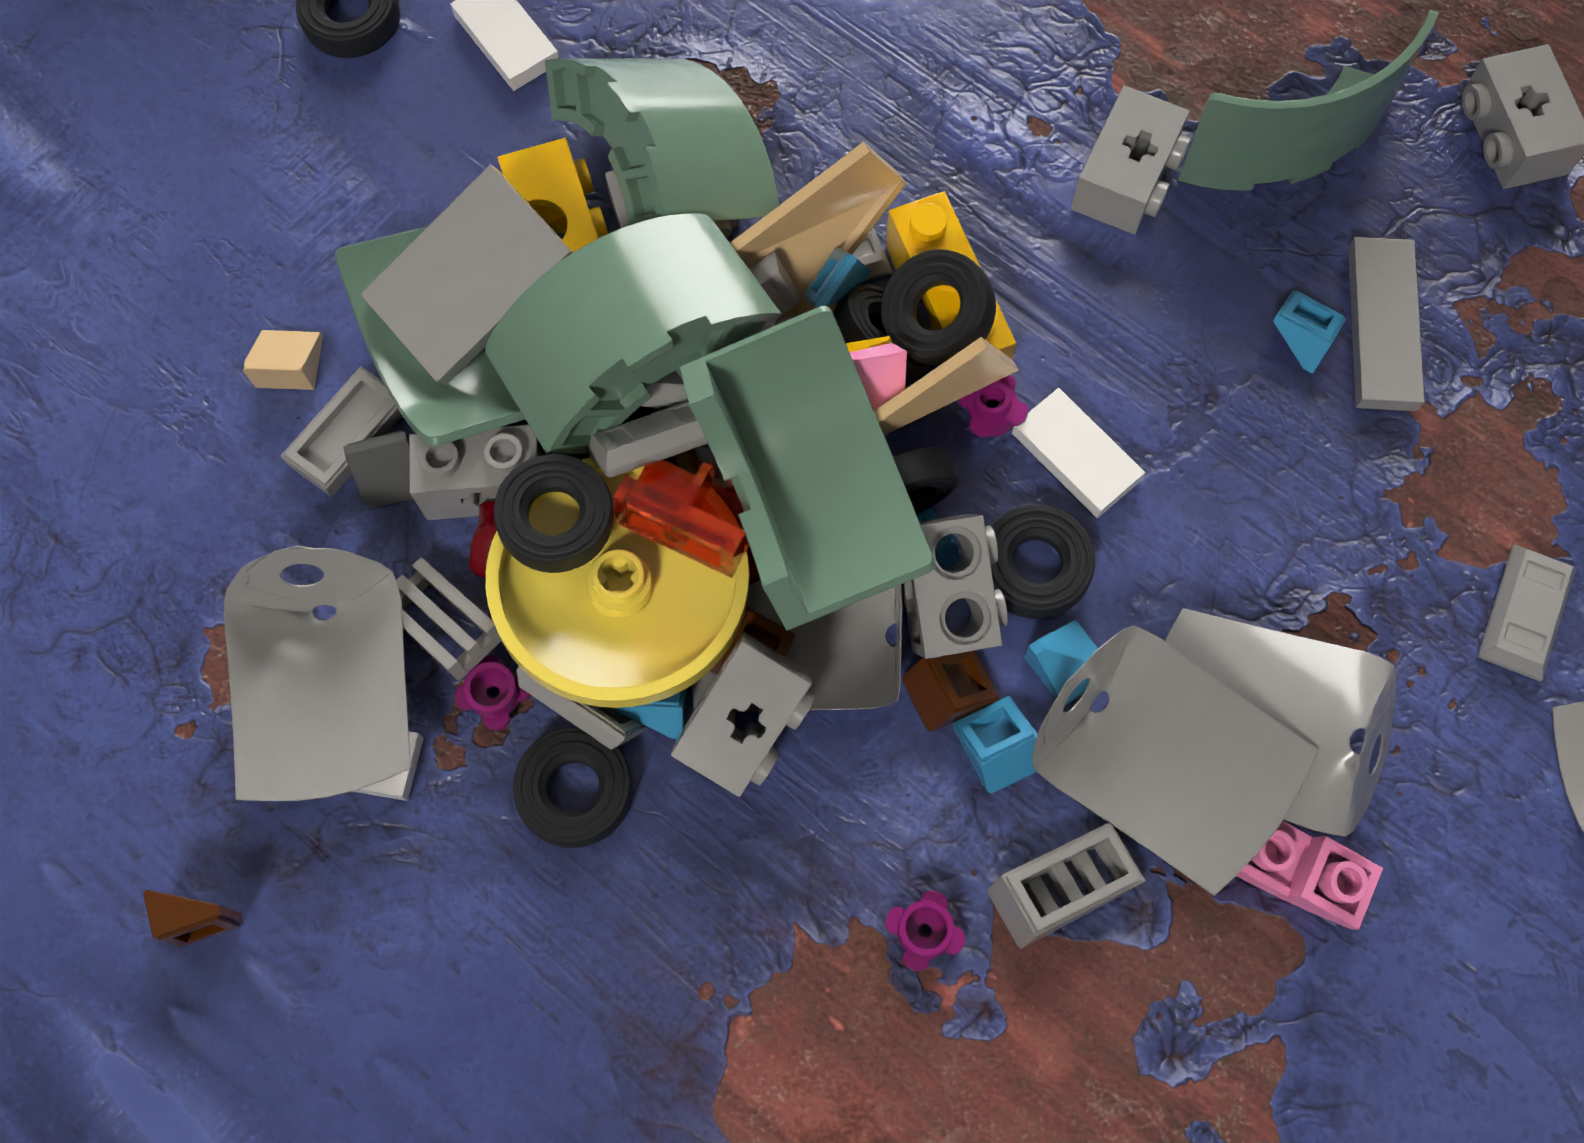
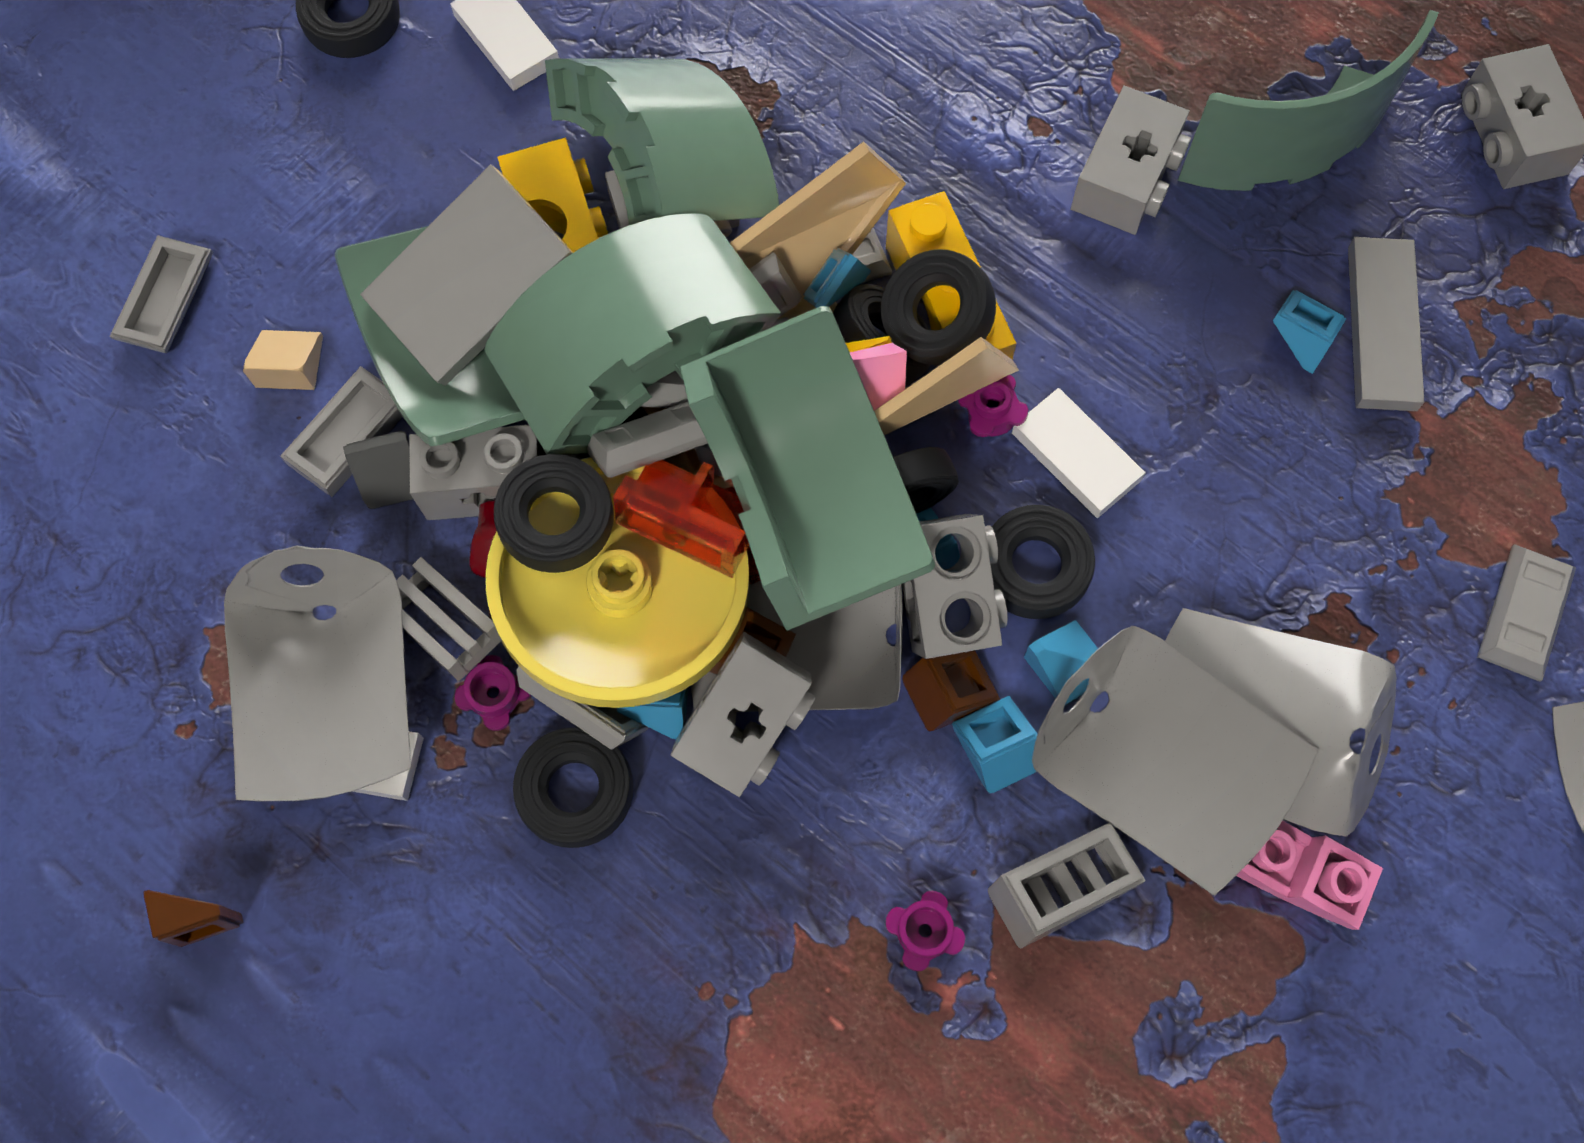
(162, 294): none -> light grey tile

